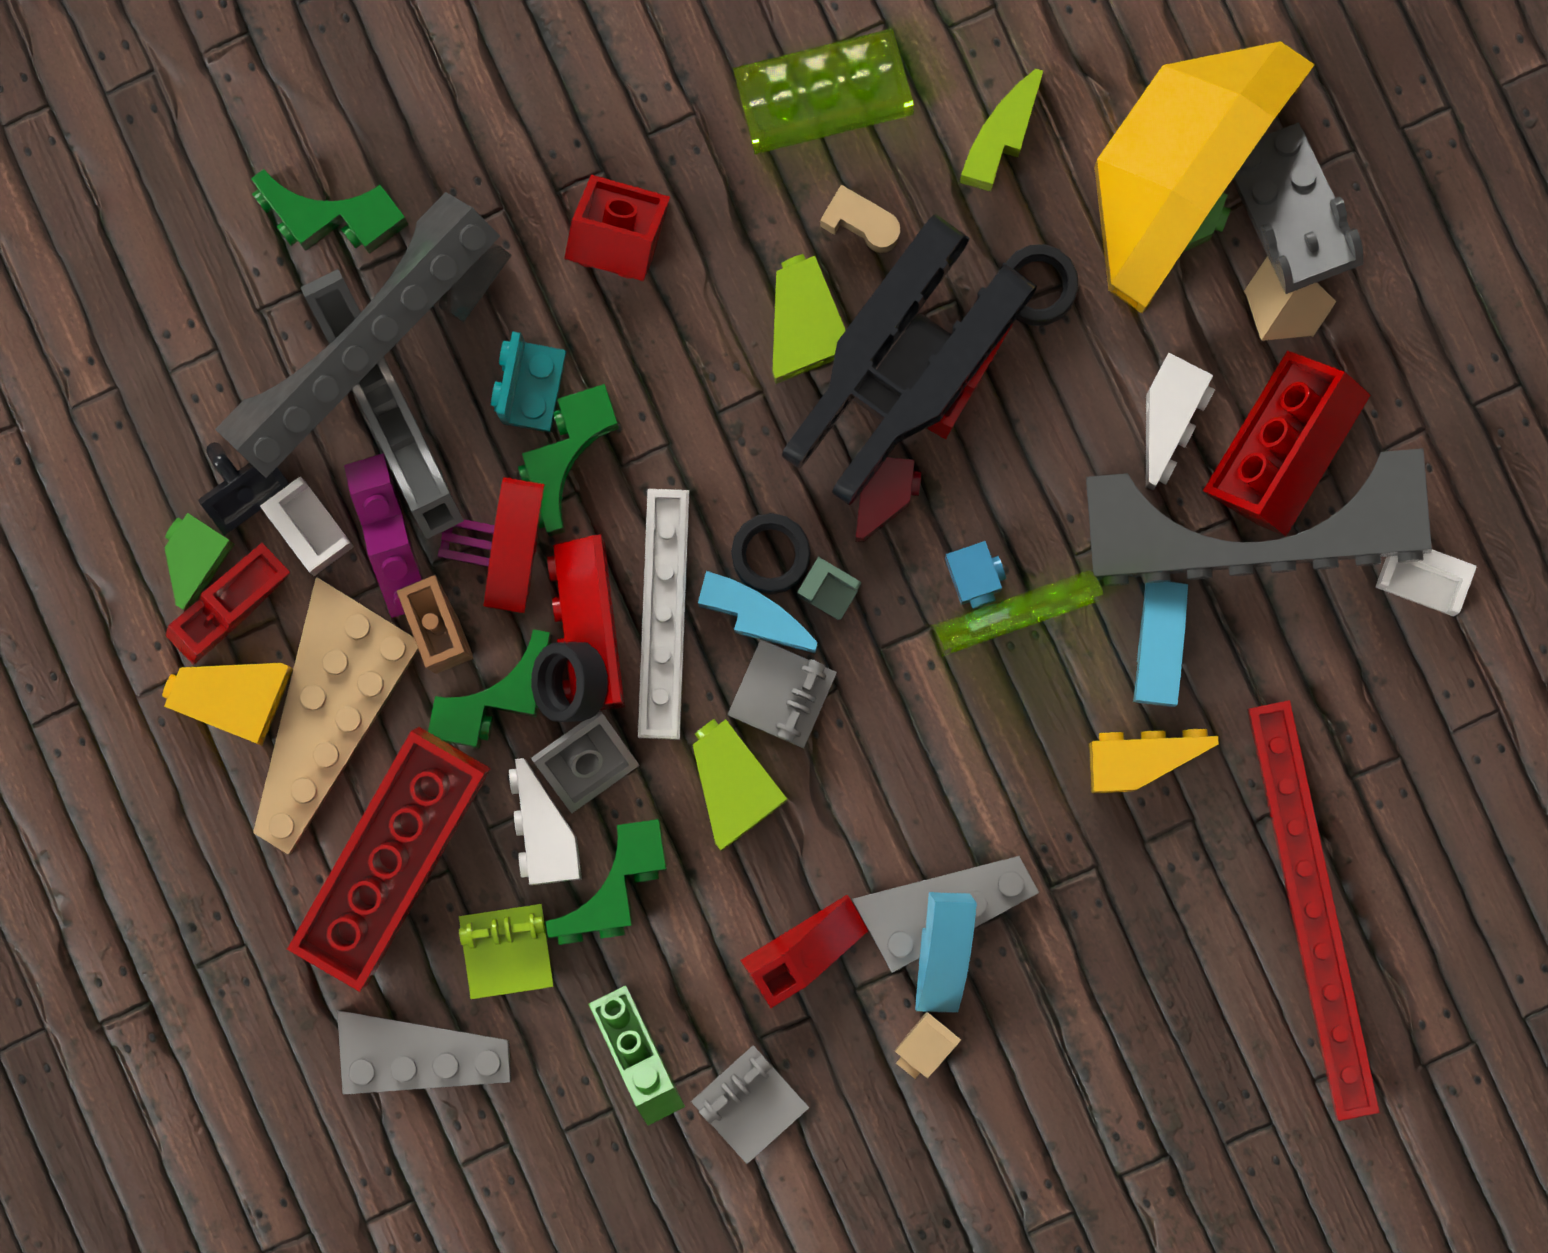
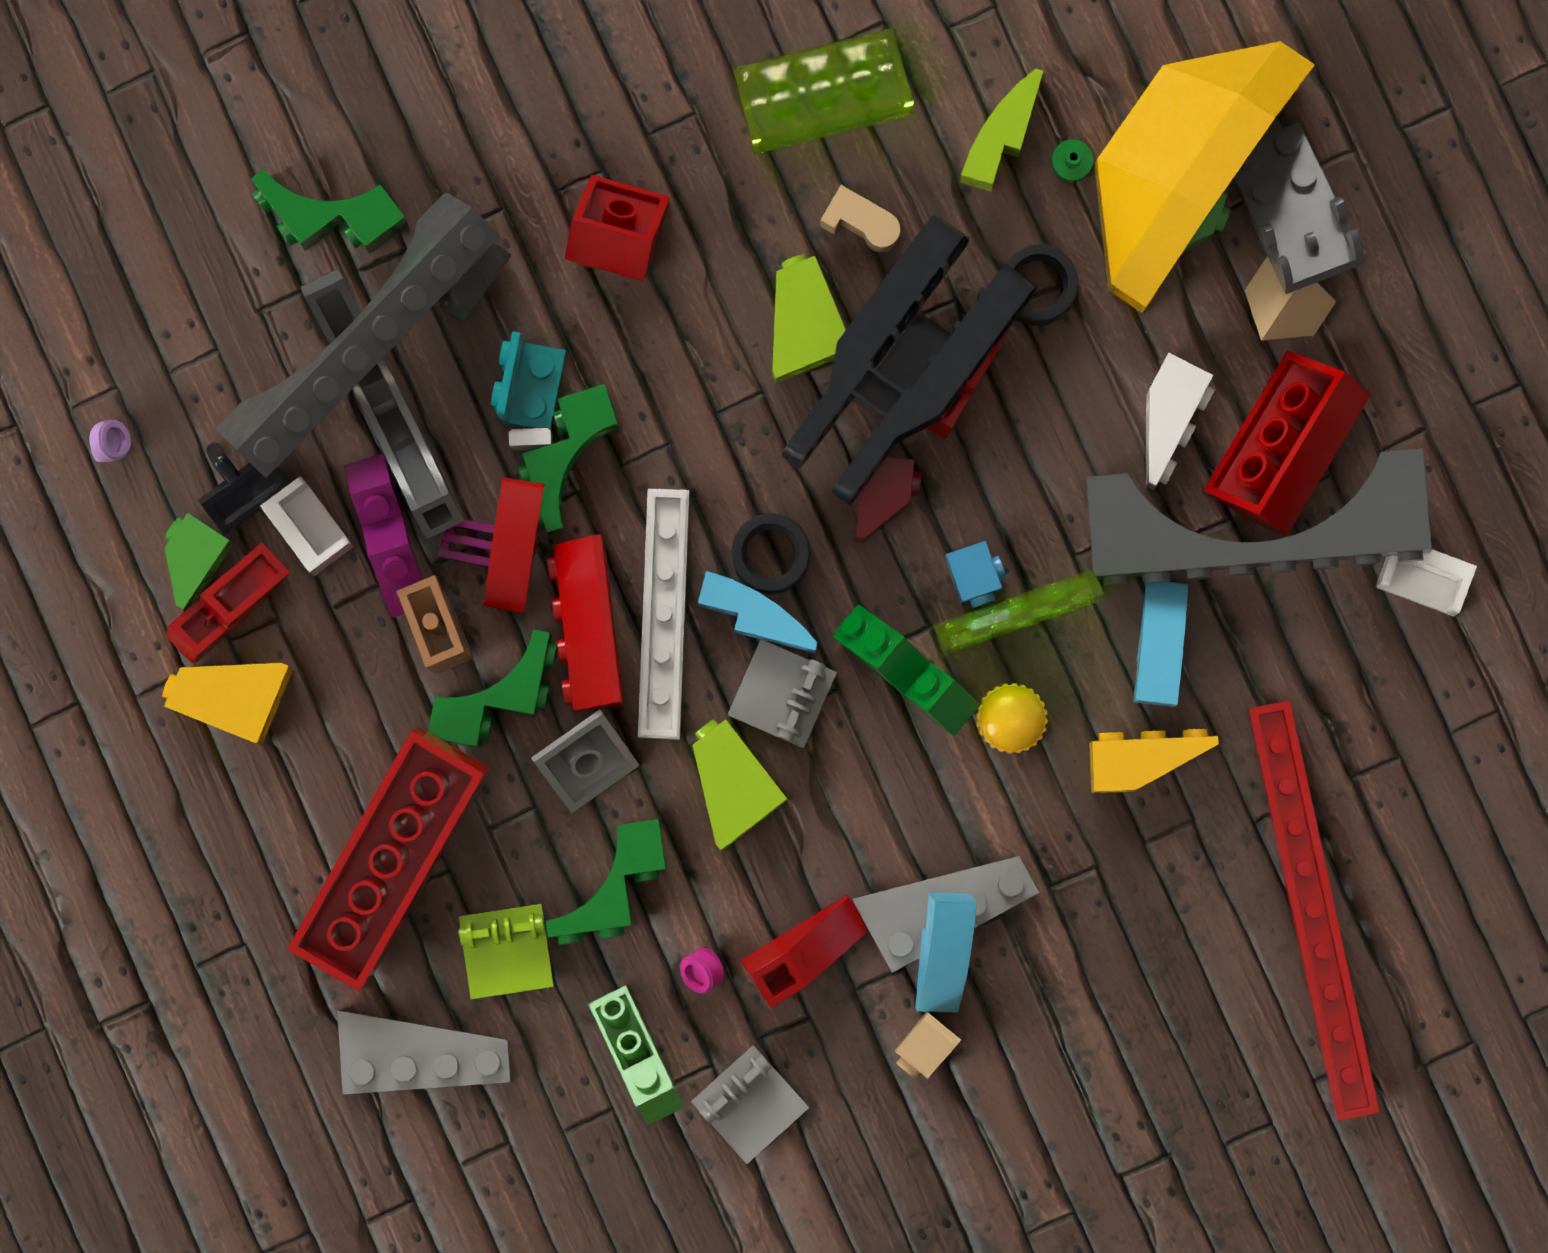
(109, 441): none -> lavender tile
(336, 691): tan wing -> none
(529, 438): none -> white tile
(548, 839): white slope -> none
(590, 681): black tyre -> none
(702, 970): none -> dark pink tile
(829, 589): sand green panel -> none
(906, 669): none -> green arch
(1011, 718): none -> yellow hat
(1067, 169): none -> green tile

